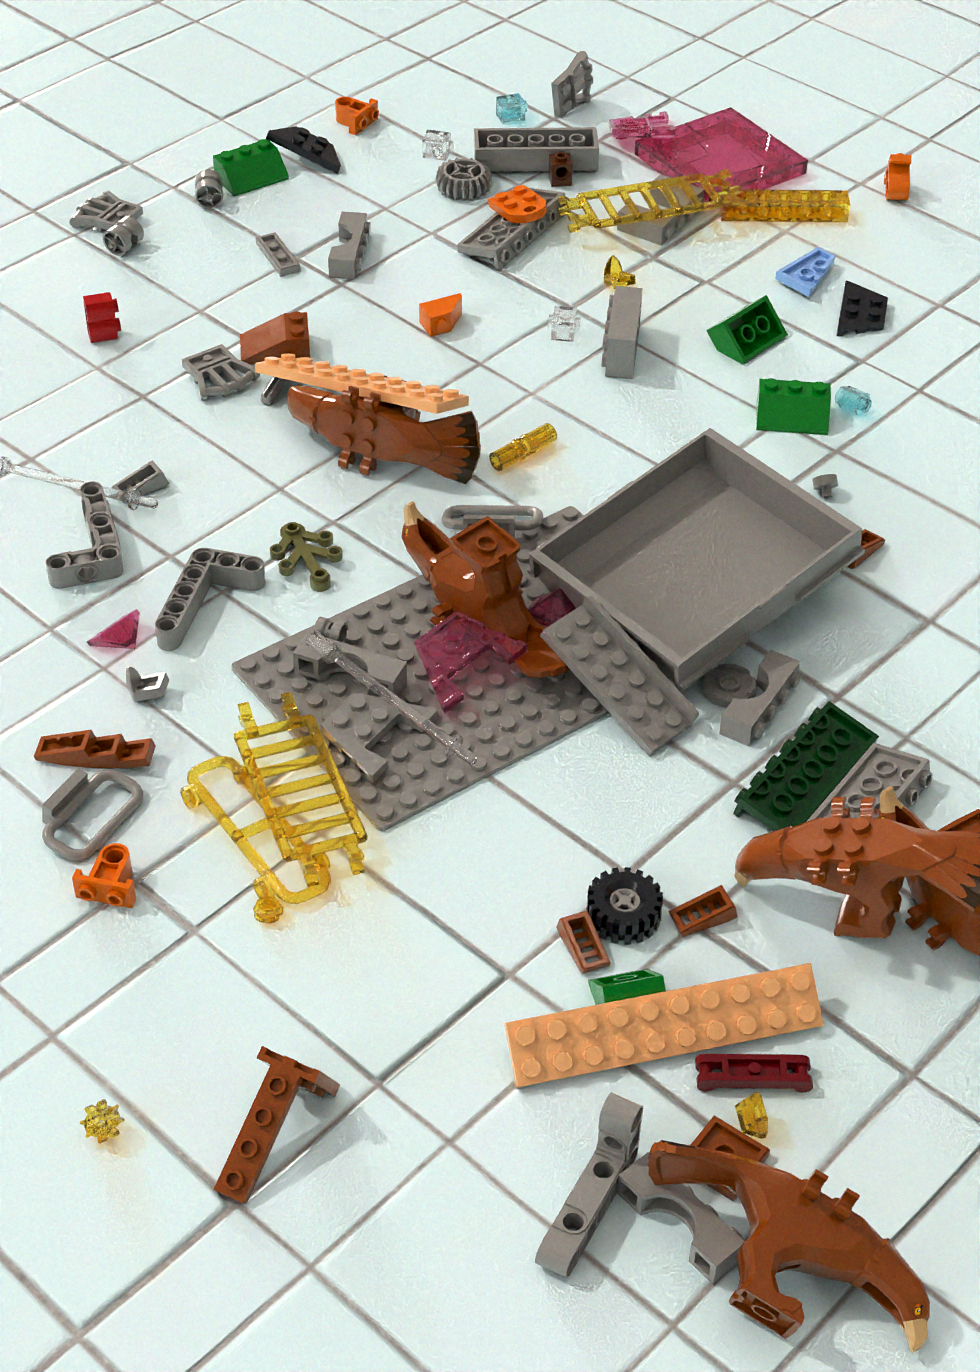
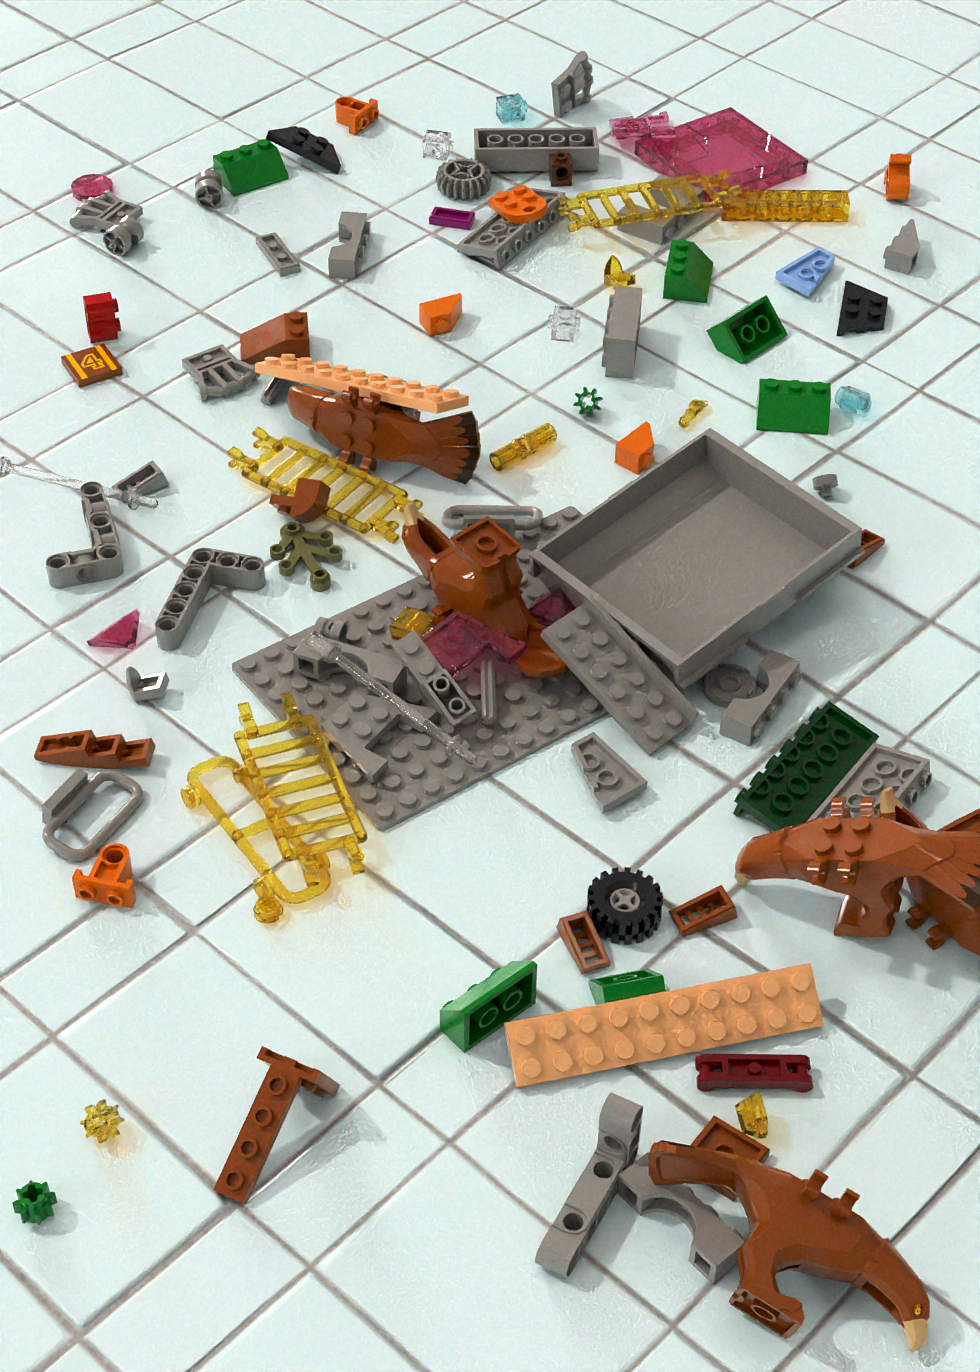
(34, 1202): none -> green gear
(91, 186): none -> clear pink tile
(91, 365): none -> dark orange tile
(275, 446): none -> clear yellow bar
(308, 501): none -> dark orange brick
(410, 620): none -> clear yellow piece
(433, 680): none -> light grey slope
(452, 218): none -> magenta tile
(488, 692): none -> light grey axle
(489, 1004): none -> green slope
(594, 399): none -> green gear
(606, 772): none -> light grey wing
(636, 449): none -> orange slope
(687, 272): none -> green slope
(695, 407): none -> clear yellow piece
(904, 250): none -> light grey slope

